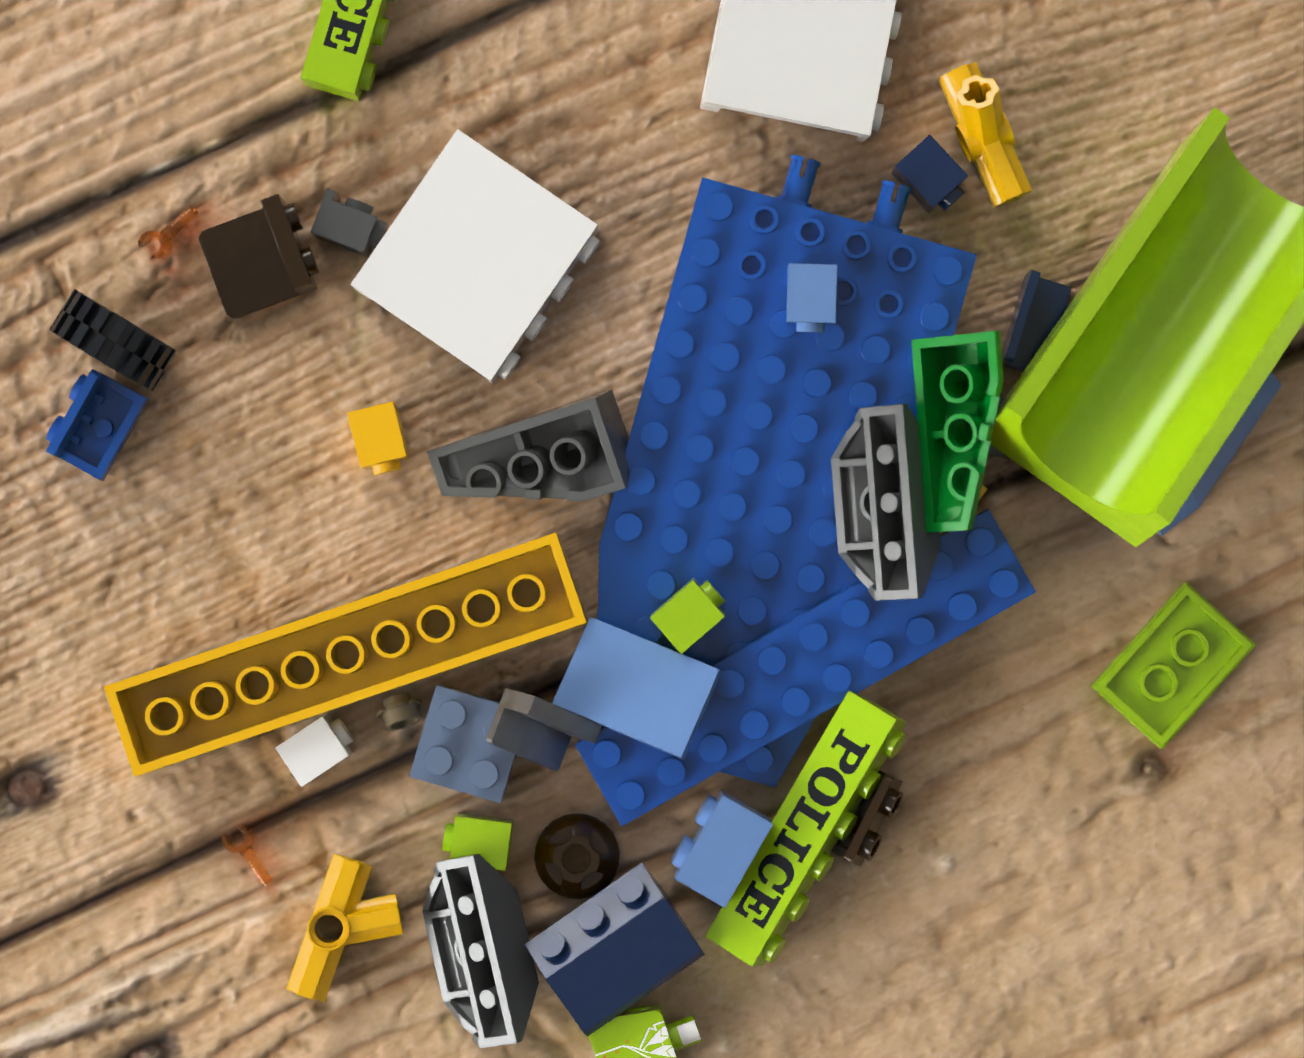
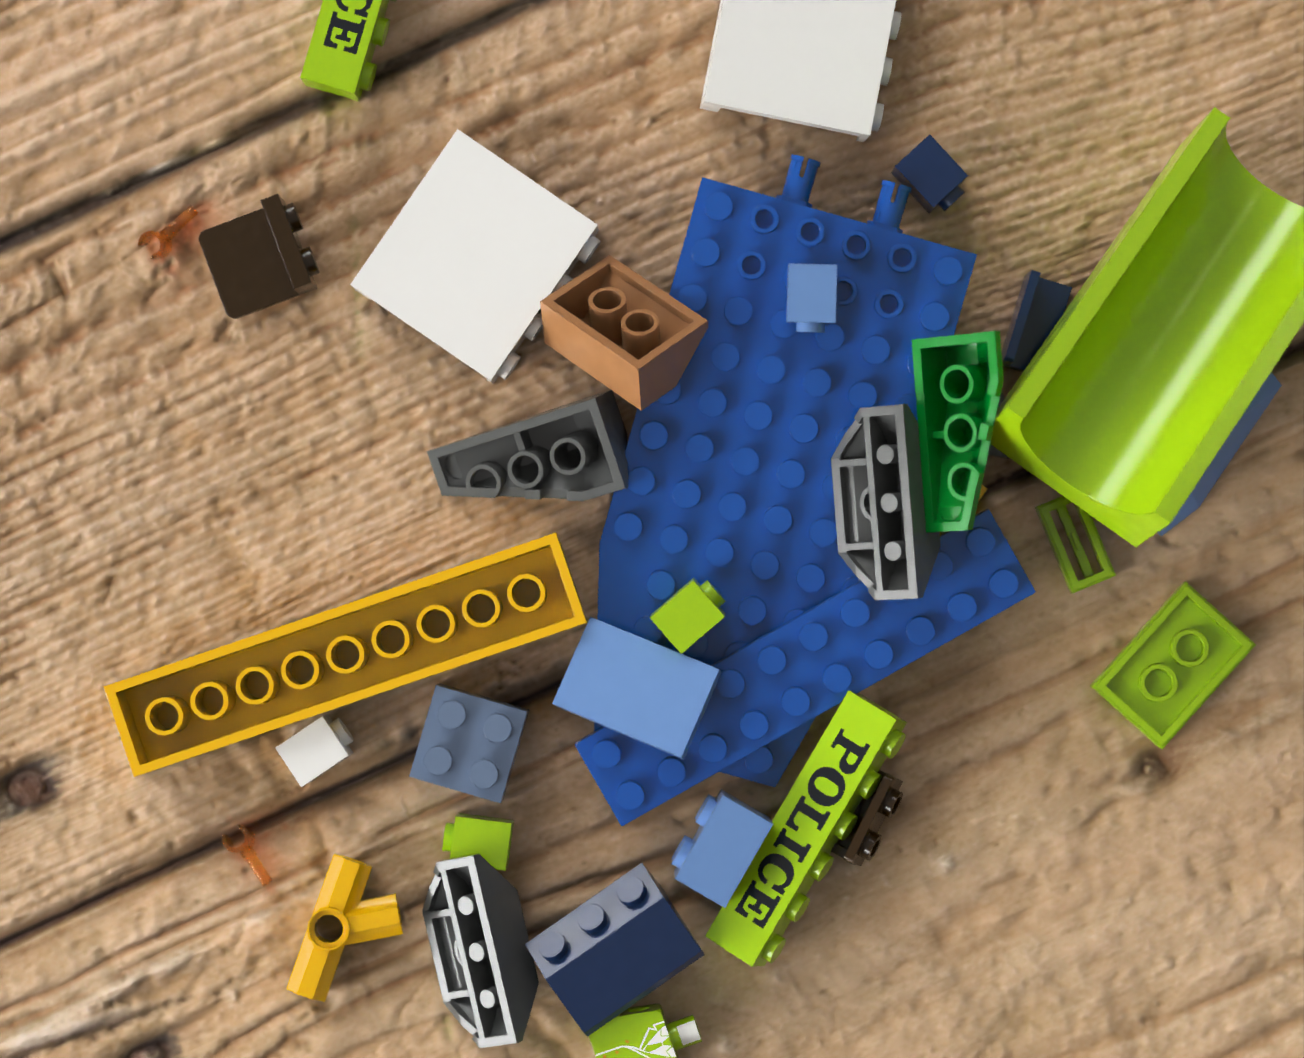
(95, 423): blue bracket -> none
(113, 340): black wheel -> none
(348, 225): dark grey brick -> none
(379, 438): yellow brick -> none
(400, 711): dark tan plate -> none
(537, 729): flat silver panel -> none
(580, 830): dark brown piece -> none
(622, 331): none -> medium nougat slope
(985, 133): yellow piece -> none
(1059, 551): none -> lime tile

